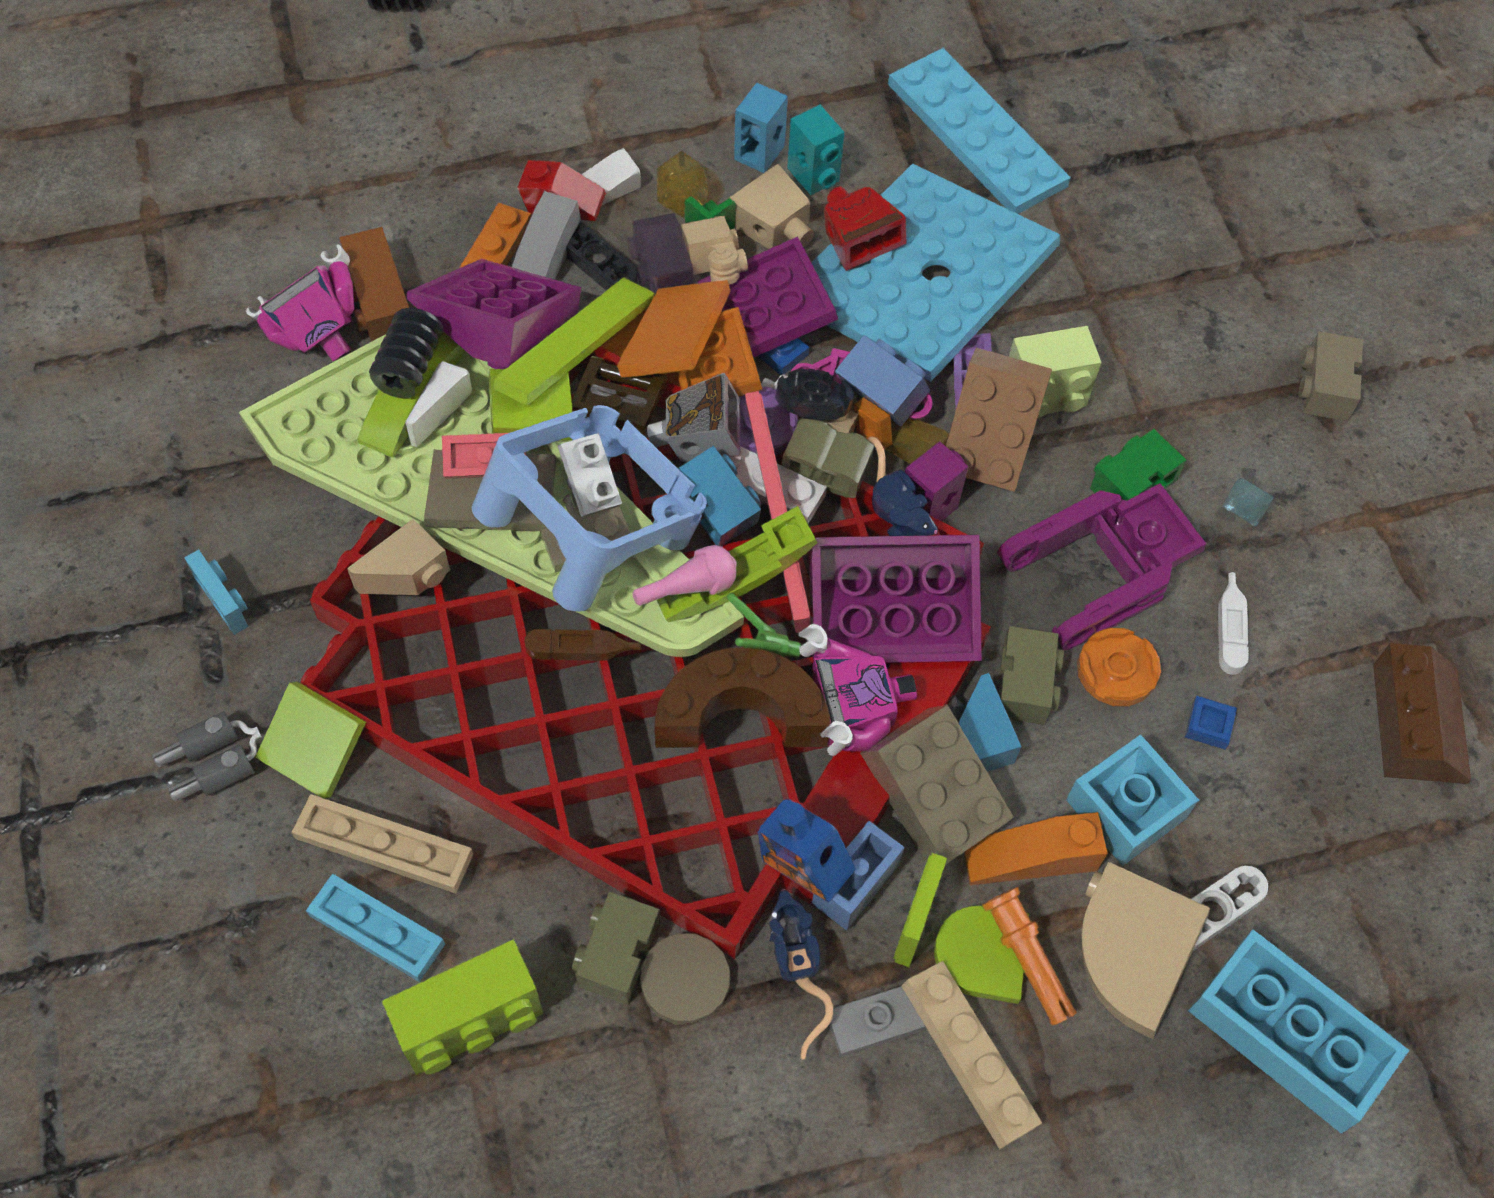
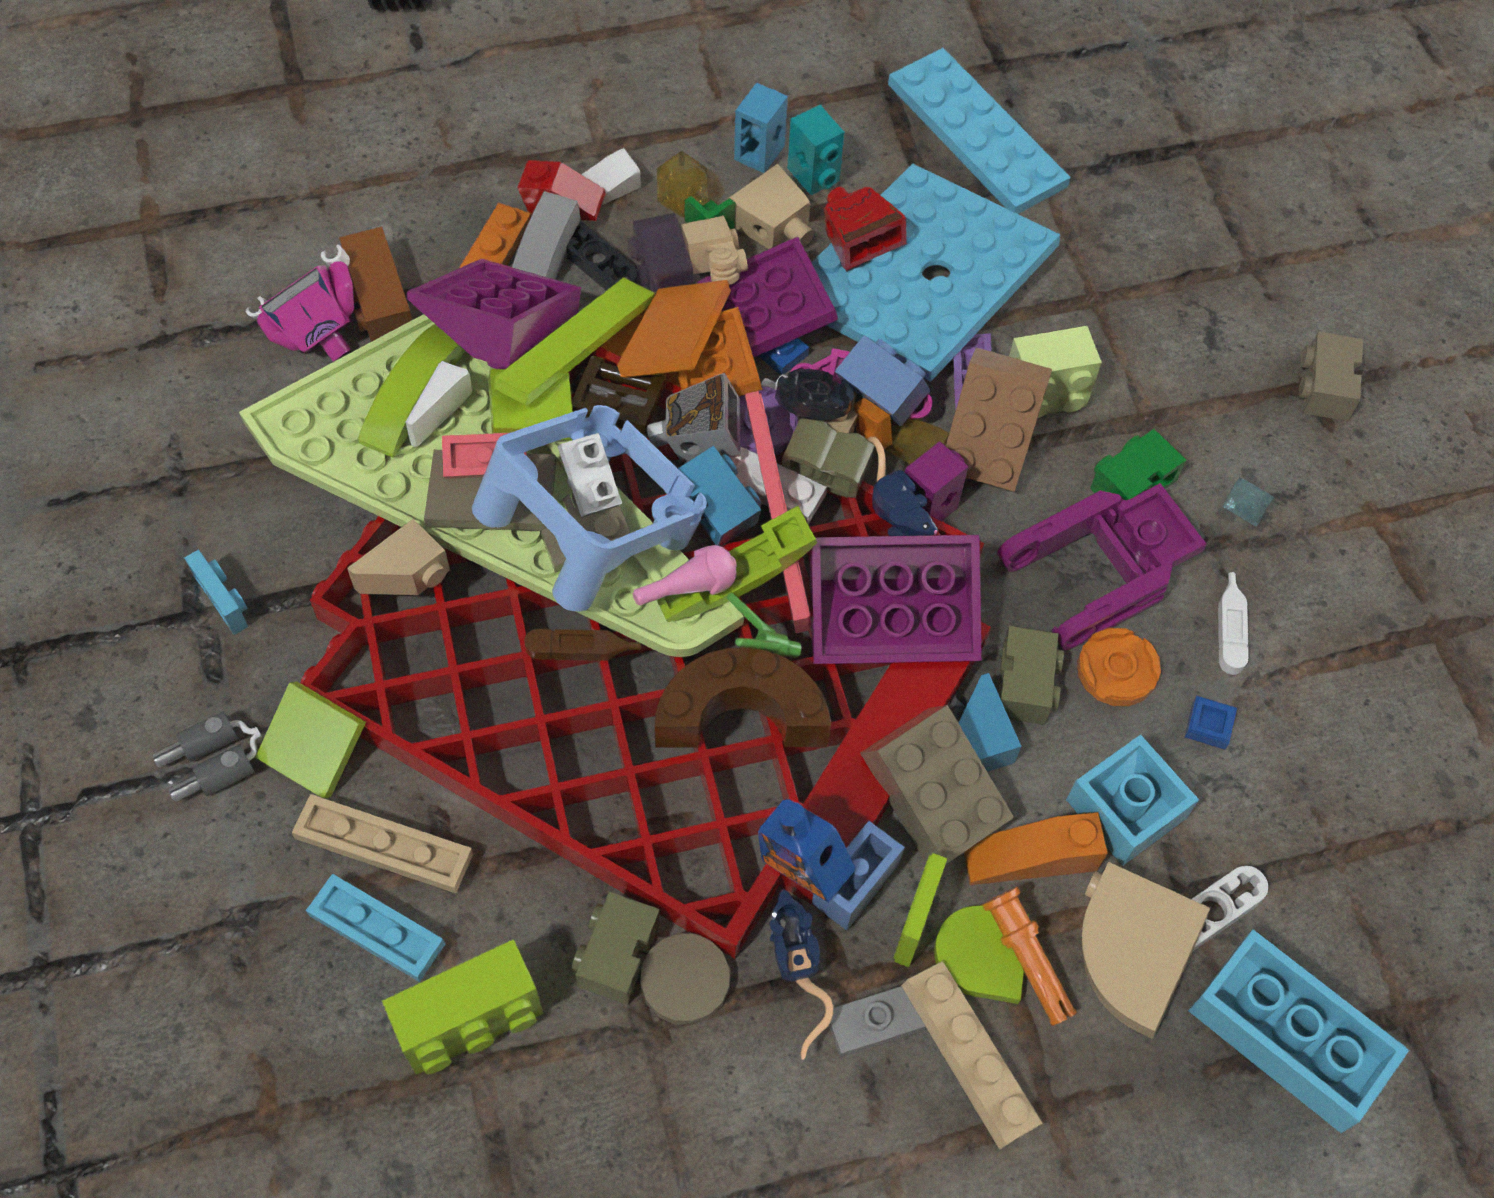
(405, 352): black piece -> none
(855, 691): torso -> none
(1420, 715): reddish brown slope -> none

